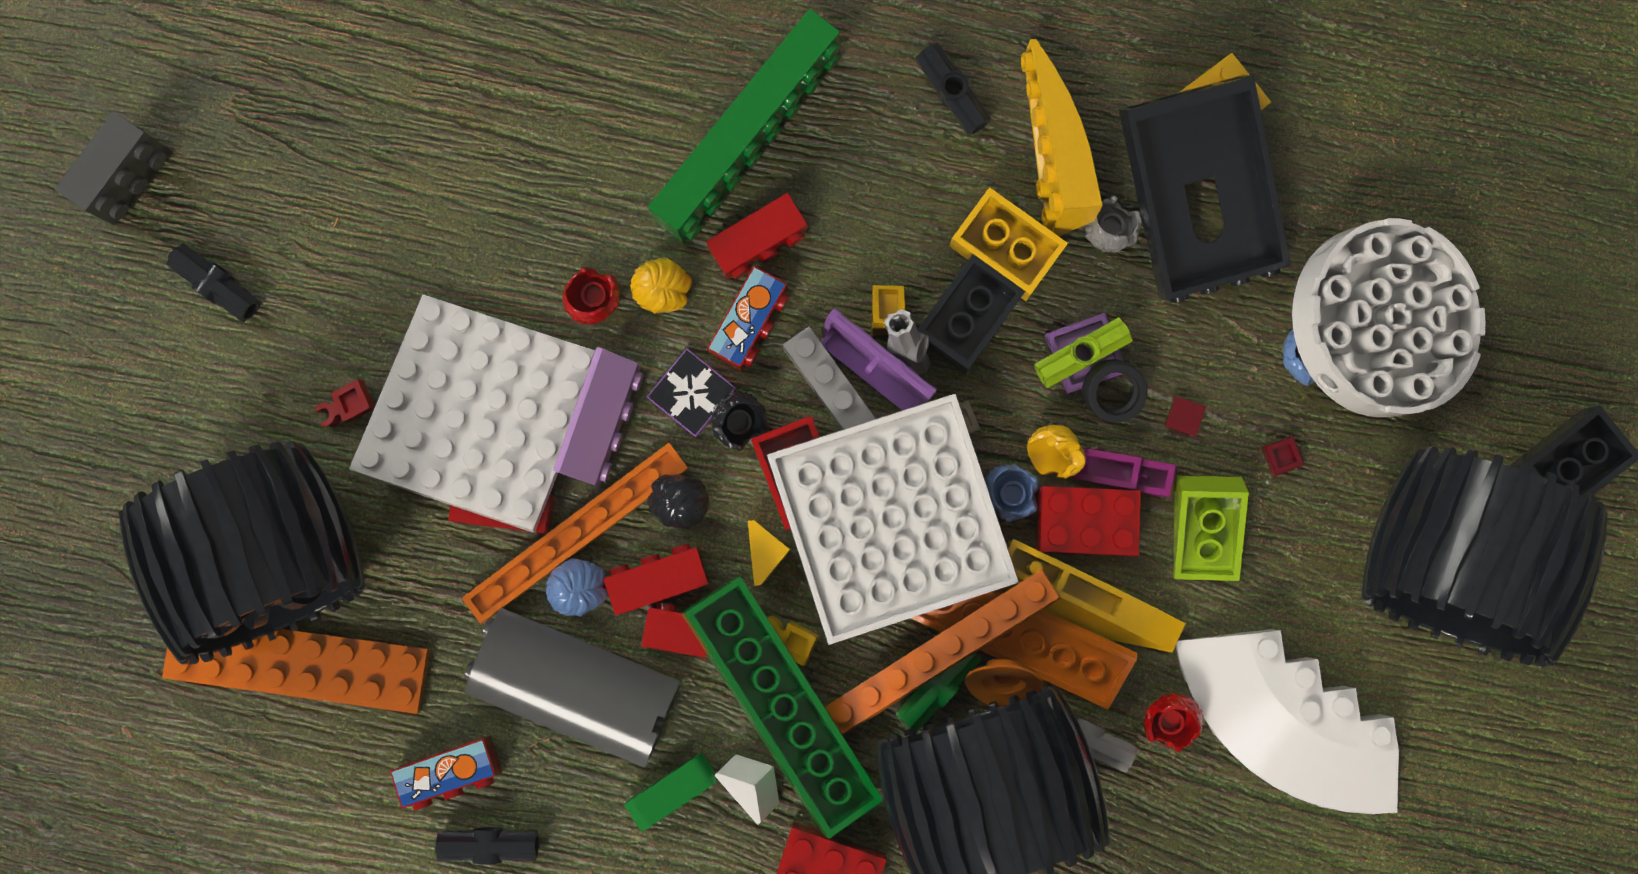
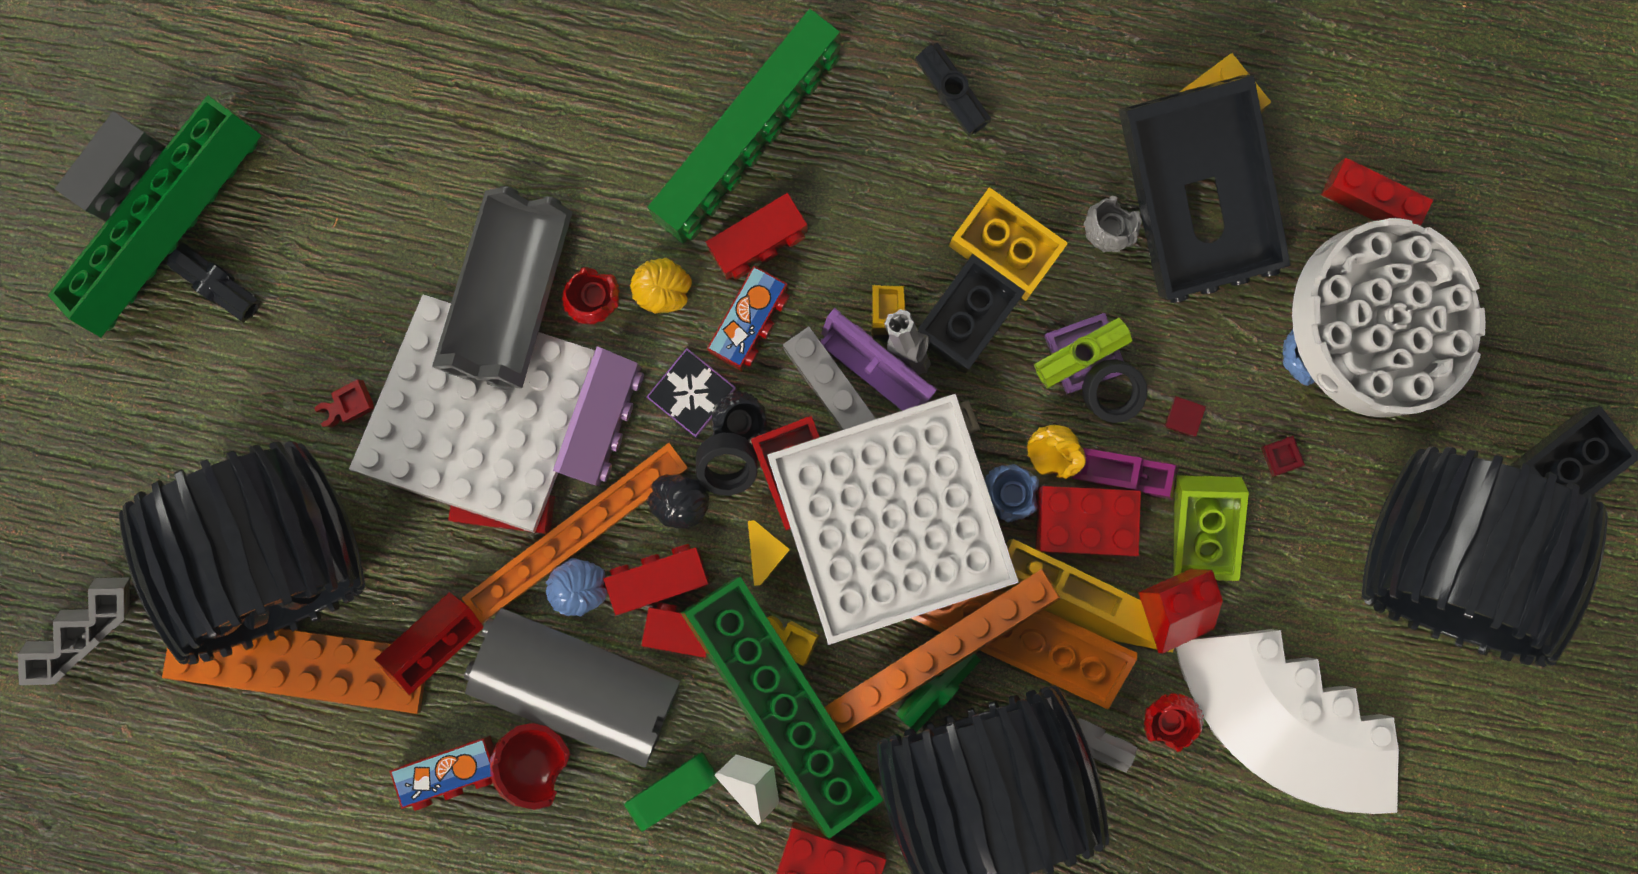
(75, 633): none -> light grey brick
(154, 217): none -> green brick
(429, 643): none -> red brick
(487, 845): black piece -> none
(503, 288): none -> dark grey cylinder
(527, 765): none -> red cylinder
(726, 483): none -> black tyre
(1001, 680): orange hat -> none
(1062, 150): yellow wedge -> none
(1182, 608): none -> red slope
(1374, 194): none -> red brick

